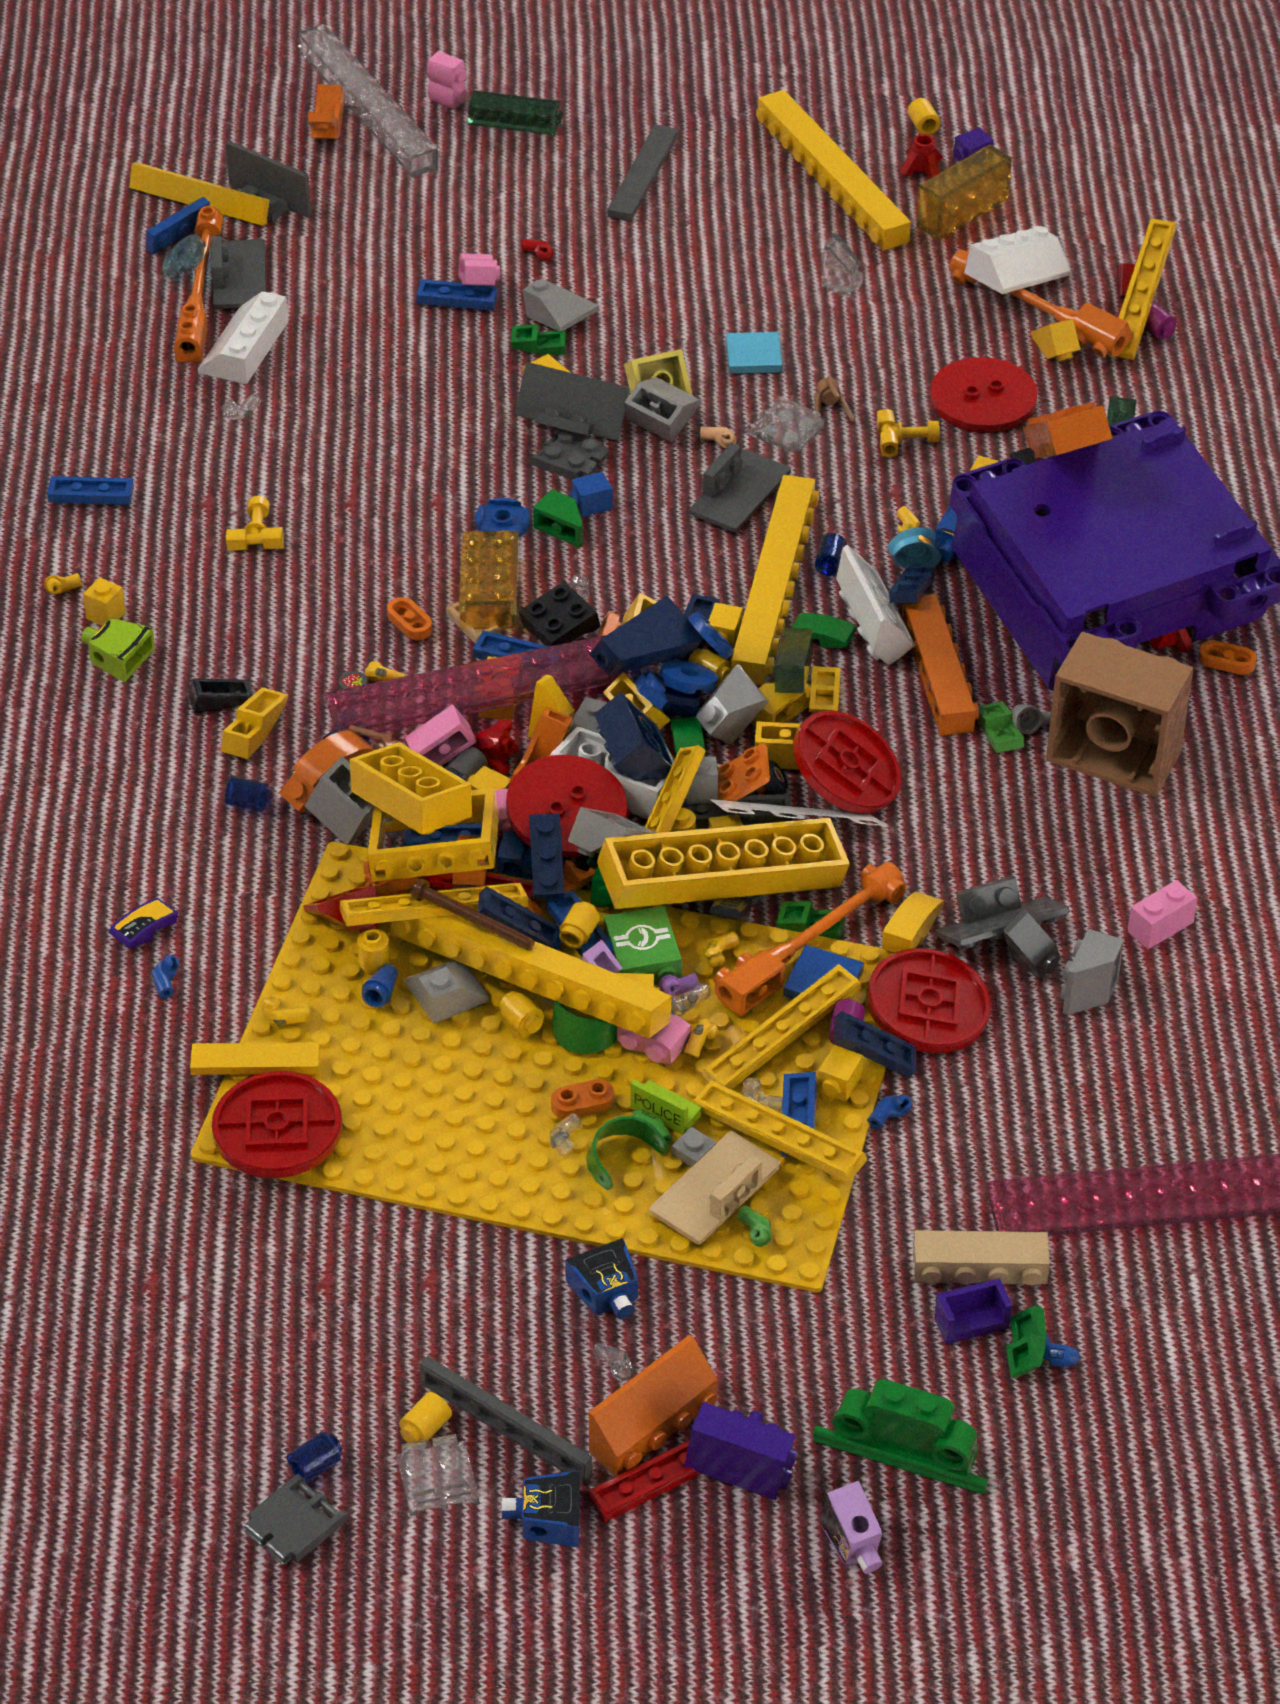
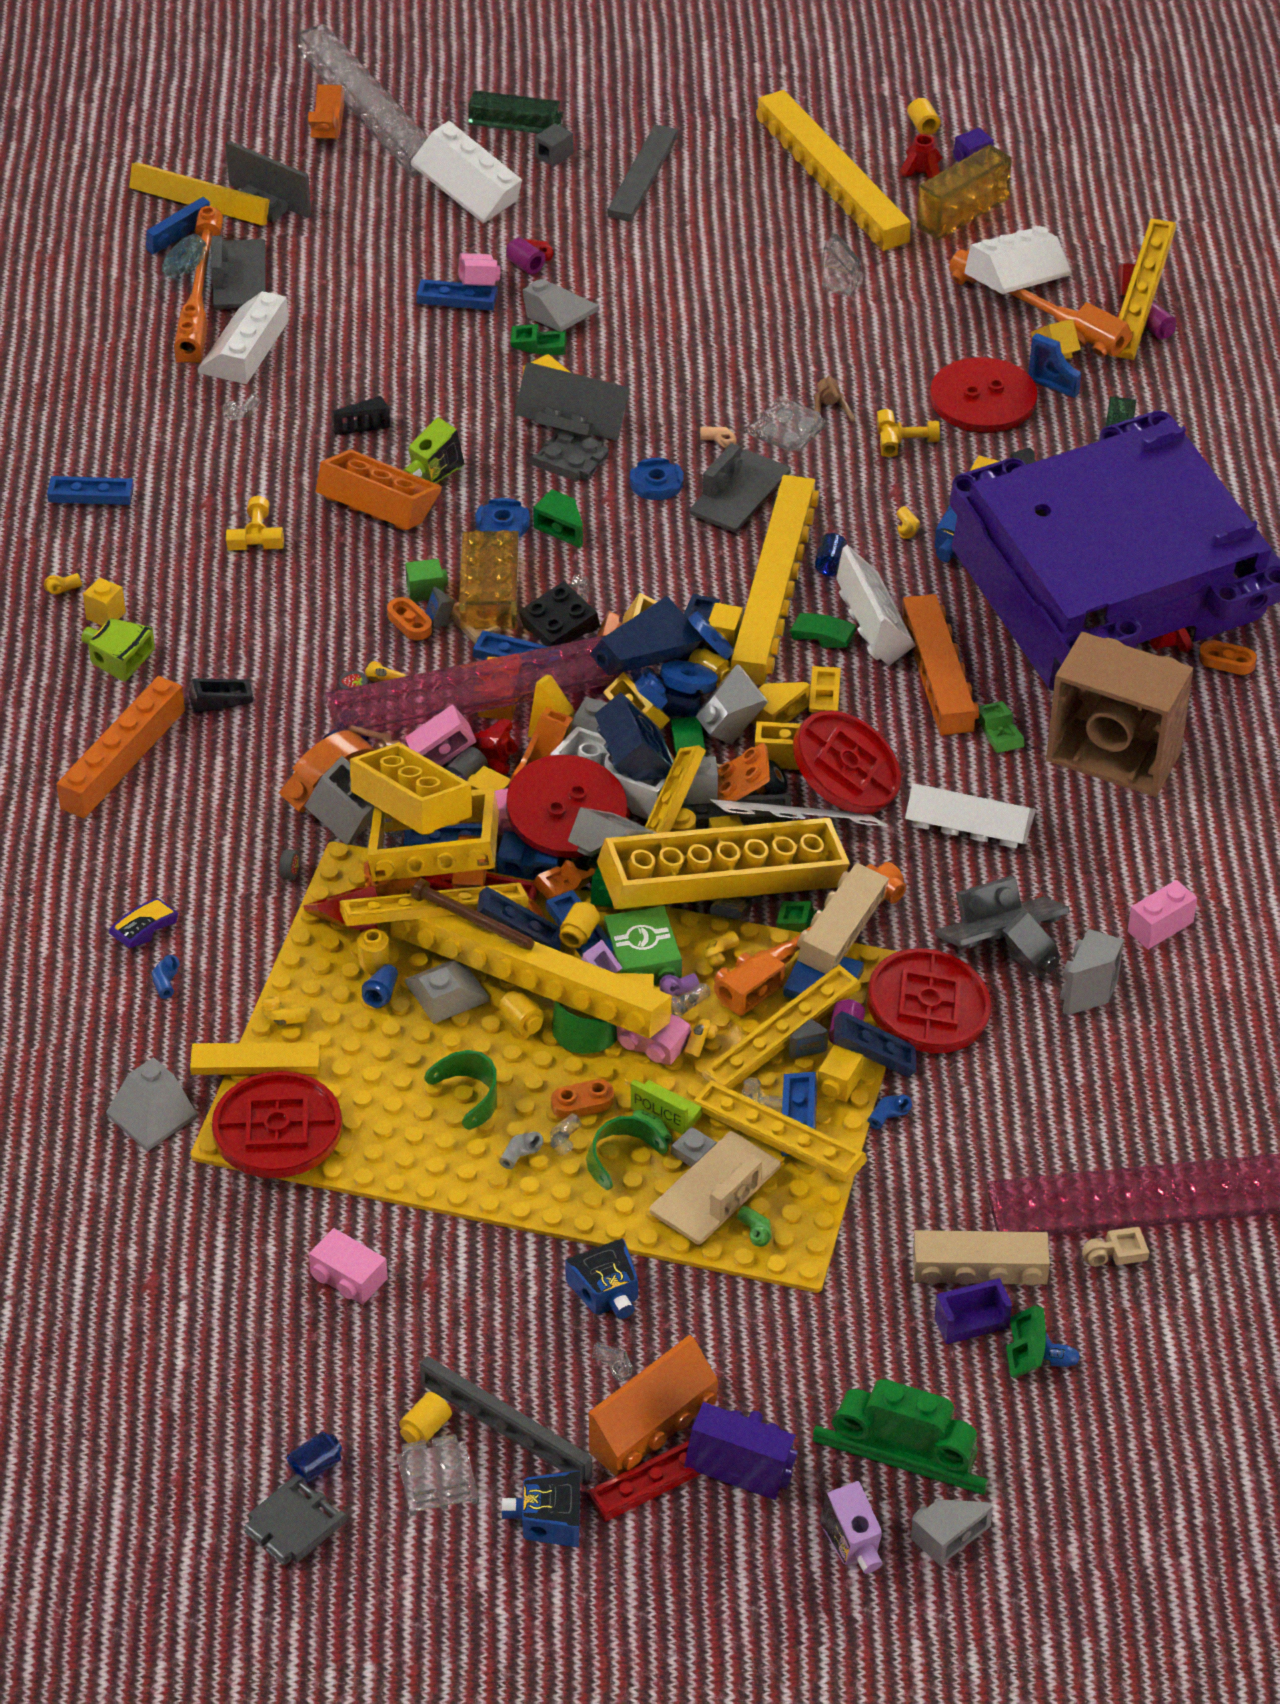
(120, 747): none -> orange brick
(151, 1105): none -> light grey slope
(248, 794): clear blue brick -> none
(253, 722): yellow slope -> none
(290, 864): none -> dark grey tile
(348, 1266): none -> bright pink brick
(376, 489): none -> orange slope
(377, 418): none -> black slope
(423, 576): none -> bright green brick
(435, 452): none -> lime torso
(439, 607): none -> dark grey slope
(446, 80): bright pink brick -> none
(467, 172): none -> white slope
(474, 1065): none -> green piece
(520, 1146): none -> light grey arm
(525, 255): none -> magenta brick
(546, 857): dark blue plate -> none
(554, 145): none -> dark grey brick
(592, 494): blue brick -> none
(648, 488): none -> blue tile
(660, 407): light grey slope -> none
(665, 366): light yellow slope -> none
(753, 352): medium azure tile -> none
(794, 660): clear green brick -> none
(808, 1040): none -> dark grey slope
(842, 918): none -> tan brick
(911, 922): yellow slope -> none
(912, 584): dark blue plate -> none
(914, 547): medium azure piece -> none
(949, 1526): none -> light grey slope
(969, 814): none -> white slope
(1031, 719): light grey bar -> none
(1050, 368): none -> blue tile
(1067, 430): orange brick -> none
(1123, 1244): none -> tan plate

